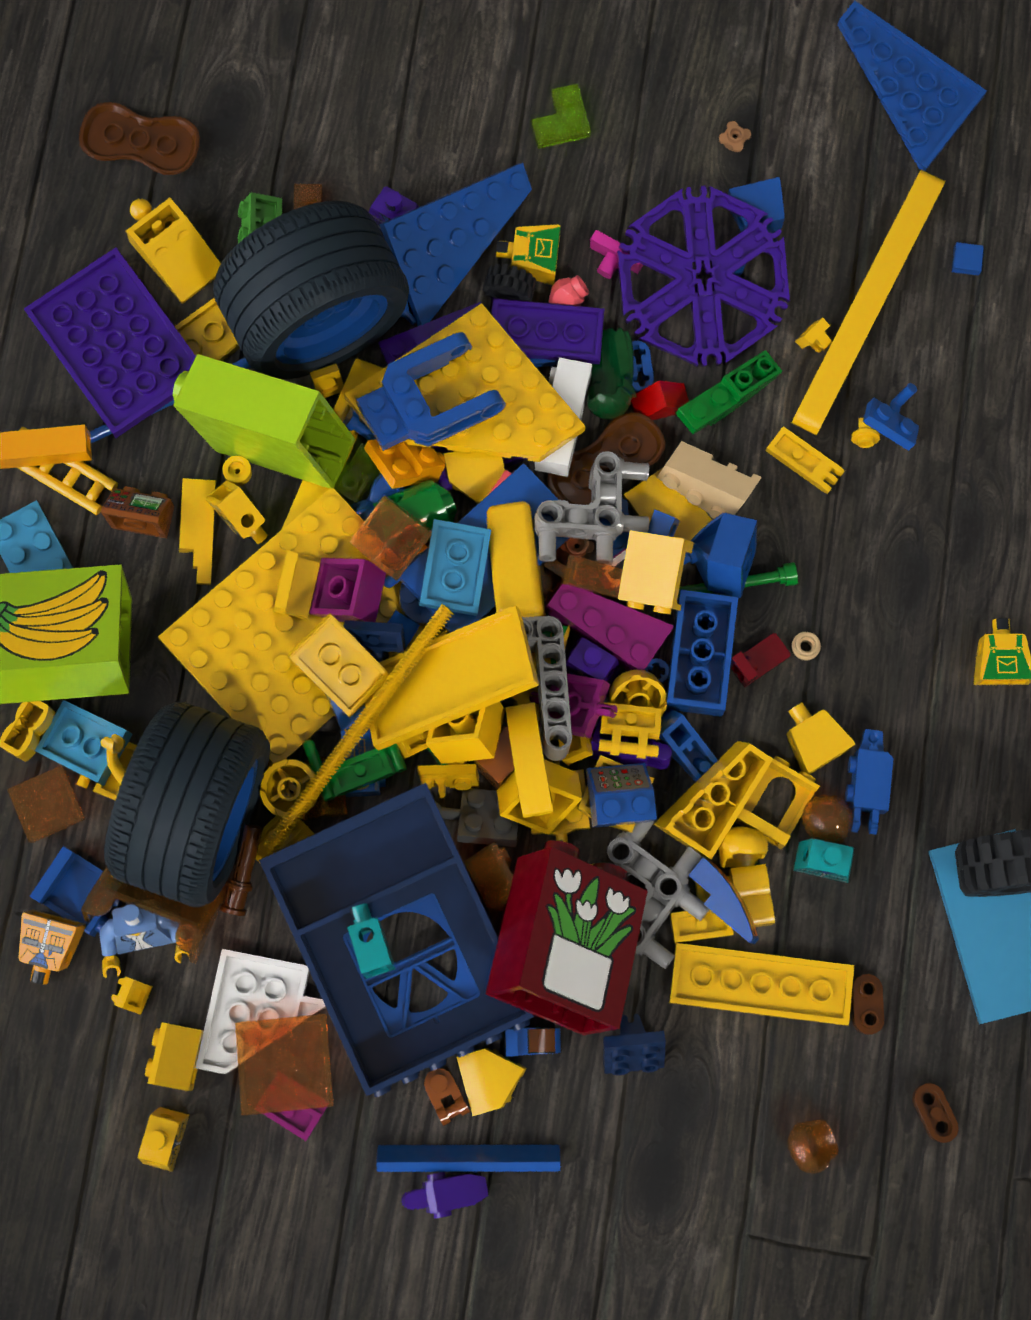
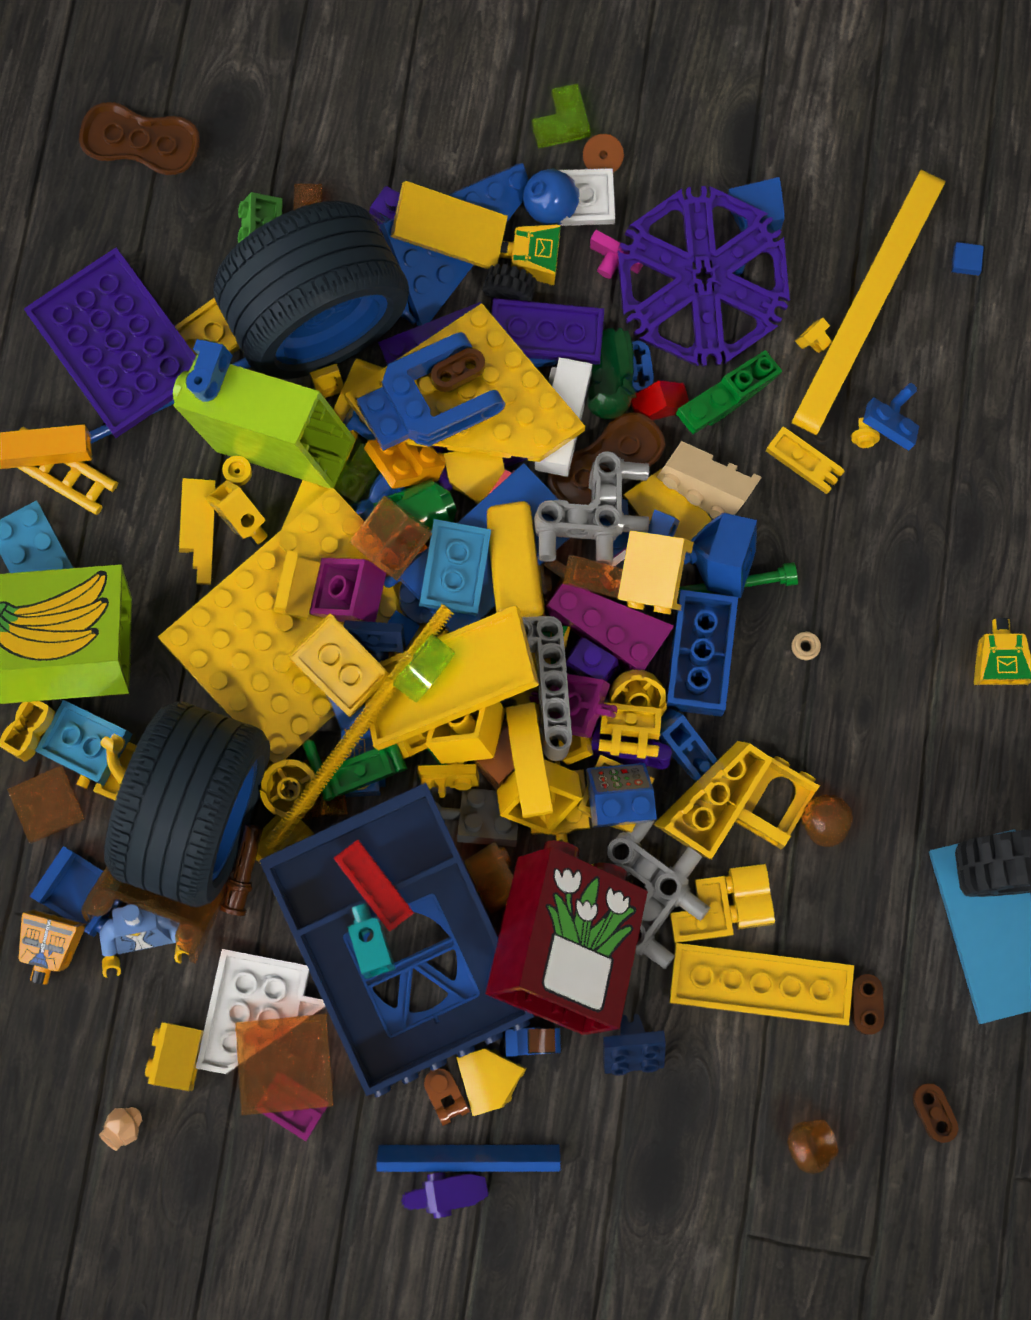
(121, 1127): none -> light nougat rock
(132, 995): yellow tile -> none
(139, 512): dark orange slope -> none
(163, 1138): yellow torso -> none
(173, 252): yellow slope -> none
(209, 369): none -> blue leg
(373, 885): none -> red plate
(424, 668): none -> clear neon green slope
(448, 225): none -> yellow tile
(456, 369): none -> reddish brown plate
(550, 196): none -> blue cylinder
(568, 291): coral rock -> none
(585, 547): medium nougat plate -> none
(595, 197): none -> white plate
(603, 152): none -> dark orange piece
(662, 666): blue bush -> none
(724, 899): blue slope -> none
(731, 143): medium nougat plate -> none
(742, 847): yellow hair -> none
(759, 659): dark red bracket -> none
(816, 738): yellow torso -> none
(824, 859): teal torso -> none
(870, 780): blue hinge -> none
(915, 86): blue wing -> none

